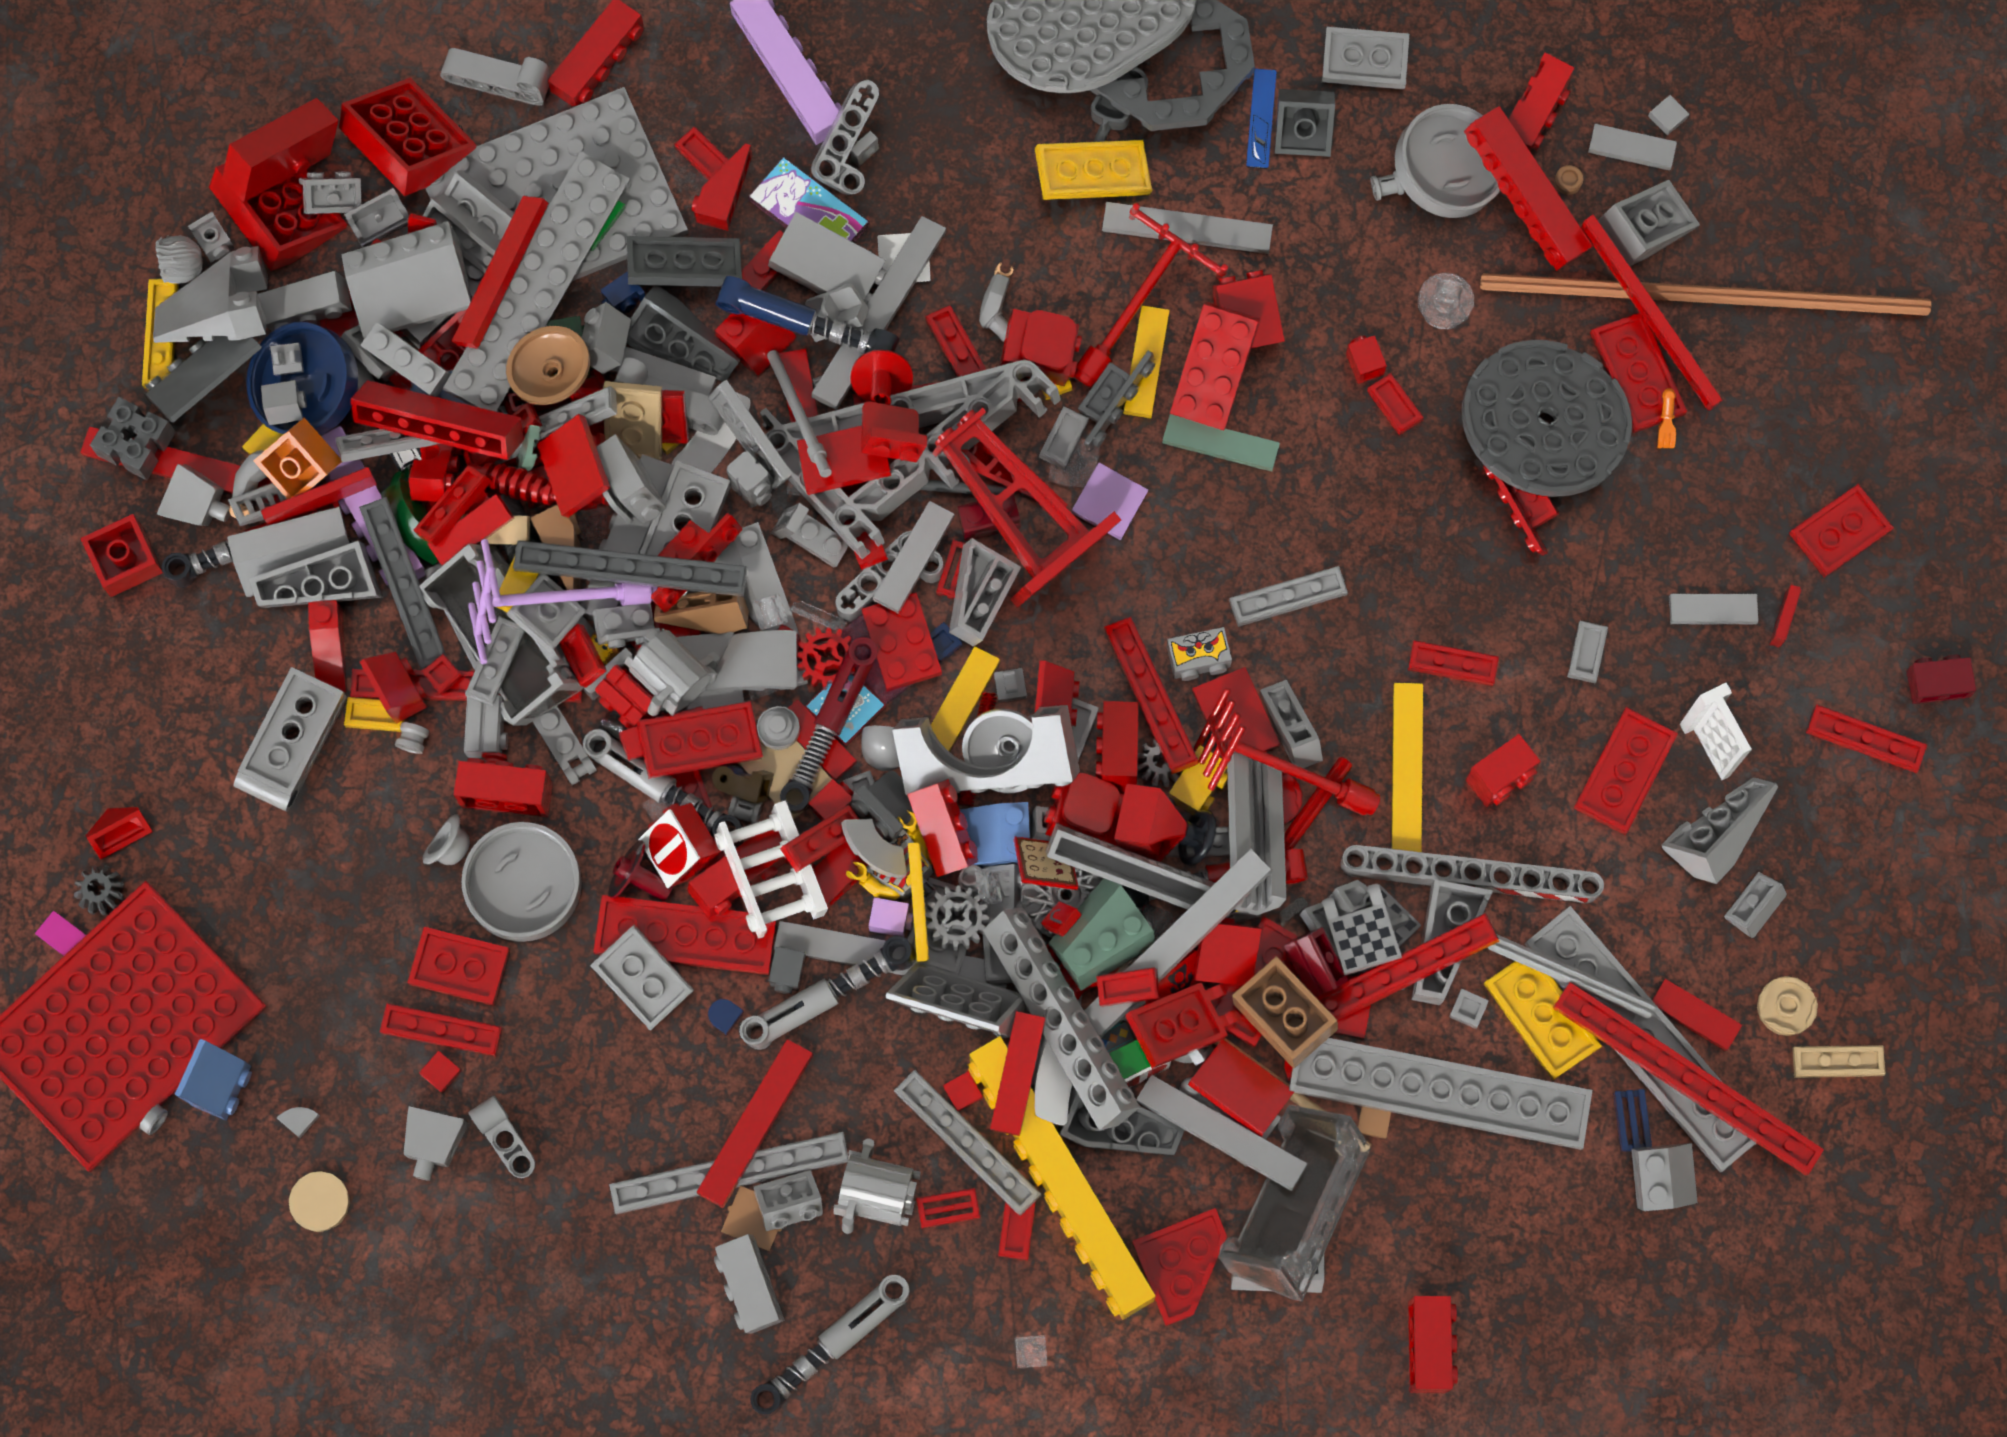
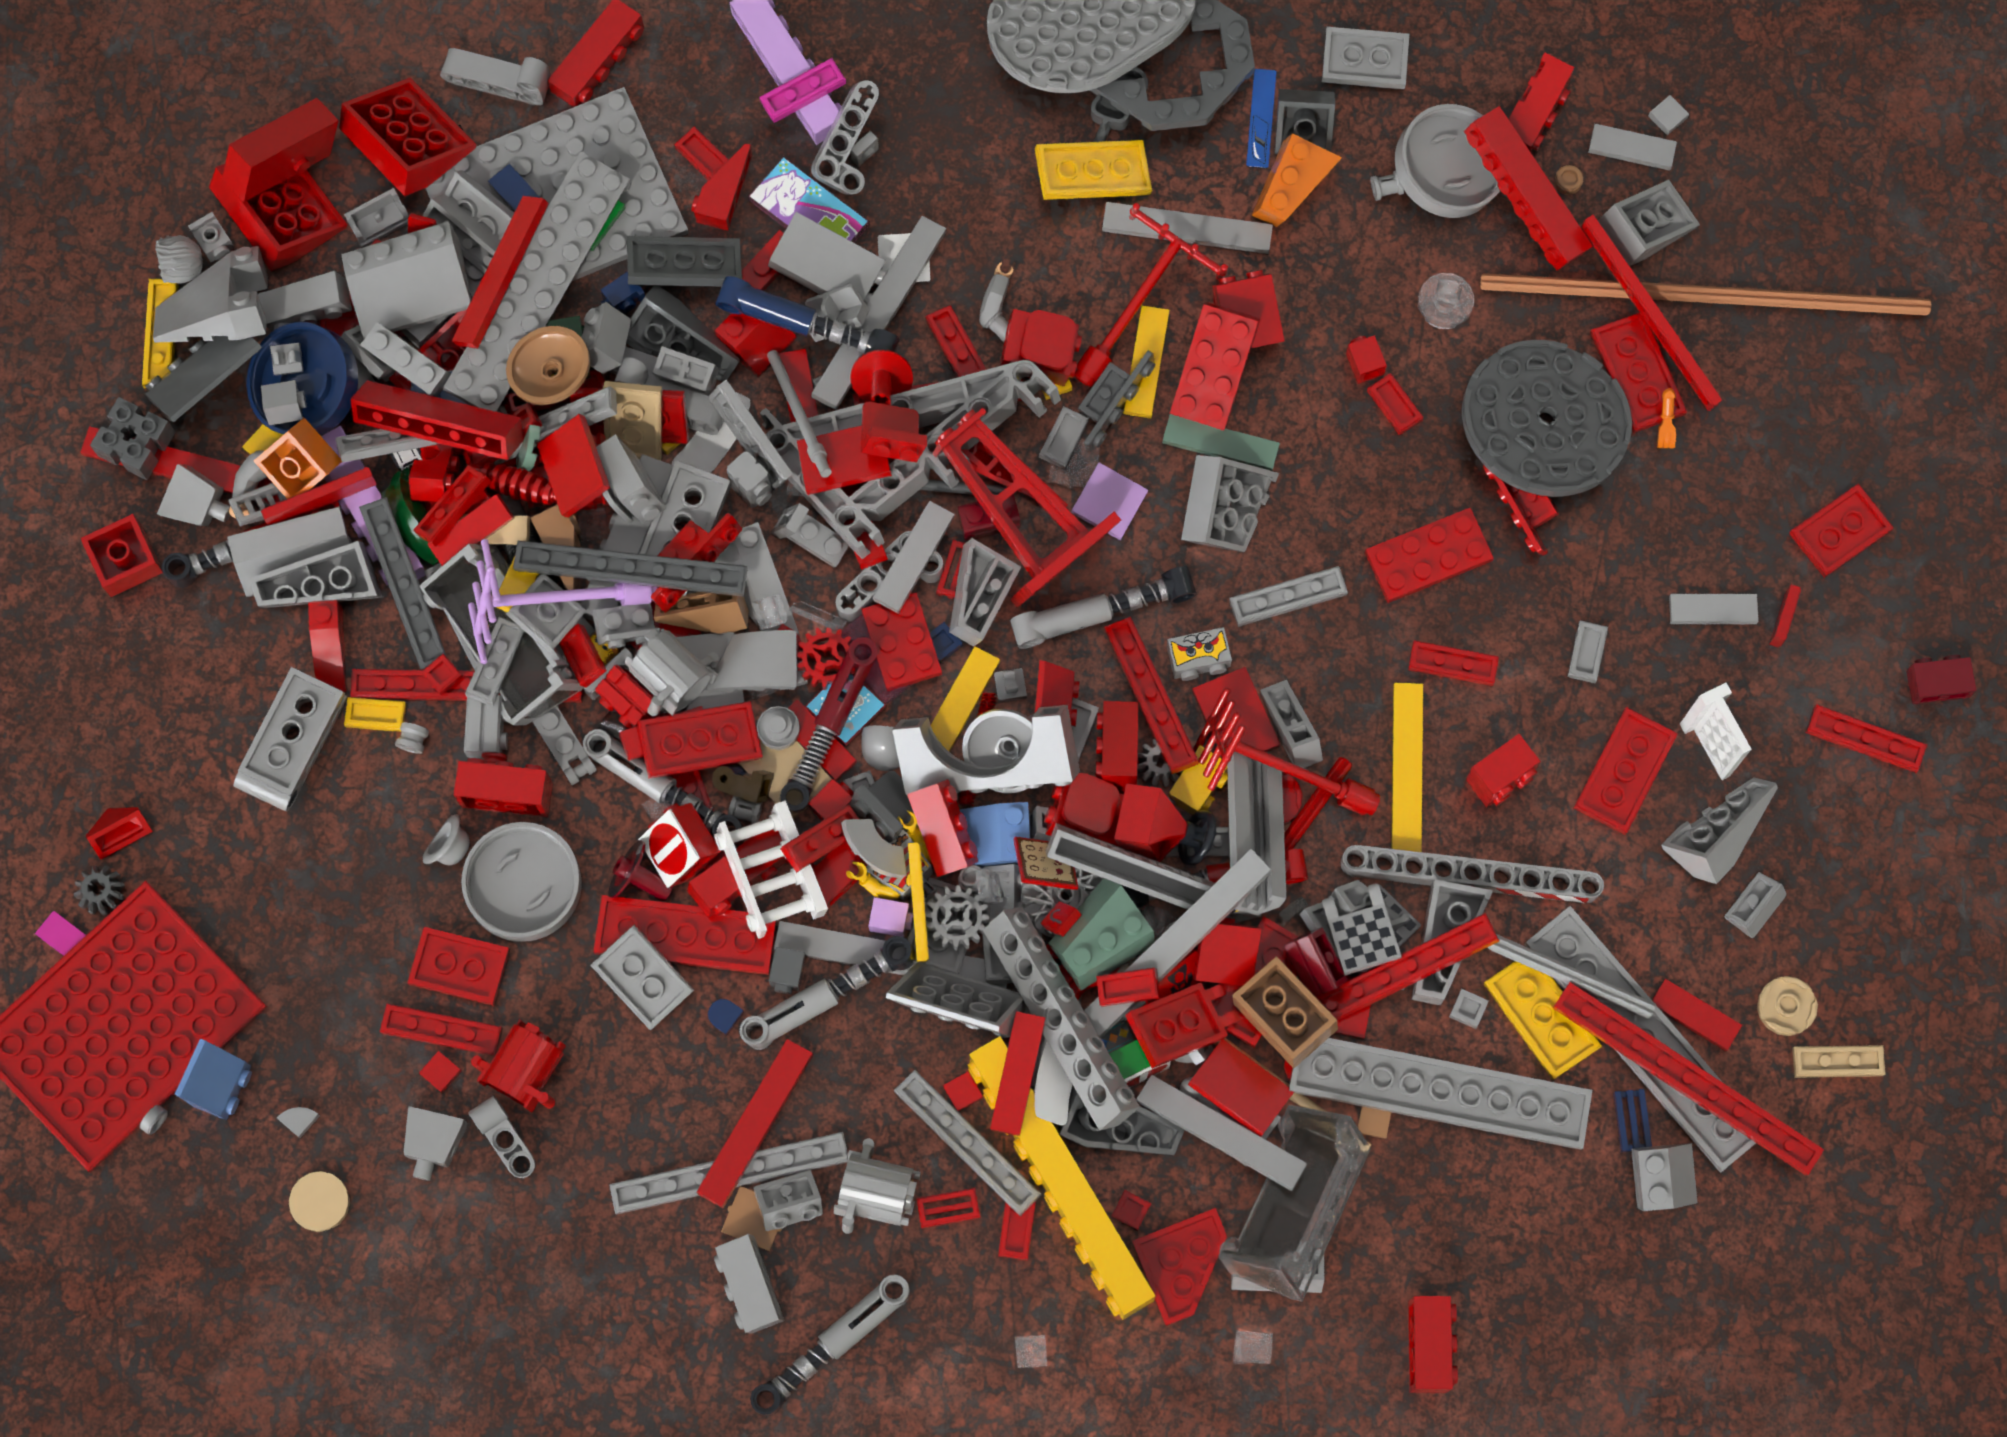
(330, 194): light grey bracket -> none
(394, 685): red slope -> none
(511, 187): none -> dark blue tile
(522, 1066): none -> red container
(685, 369): none -> light grey hinge
(802, 90): none -> dark pink tile
(1035, 627): none -> piece
(1131, 1210): none -> red tile
(1225, 502): none -> light grey wedge
(1252, 1347): none -> clear panel
(1292, 178): none -> orange wedge
(1429, 555): none -> red plate

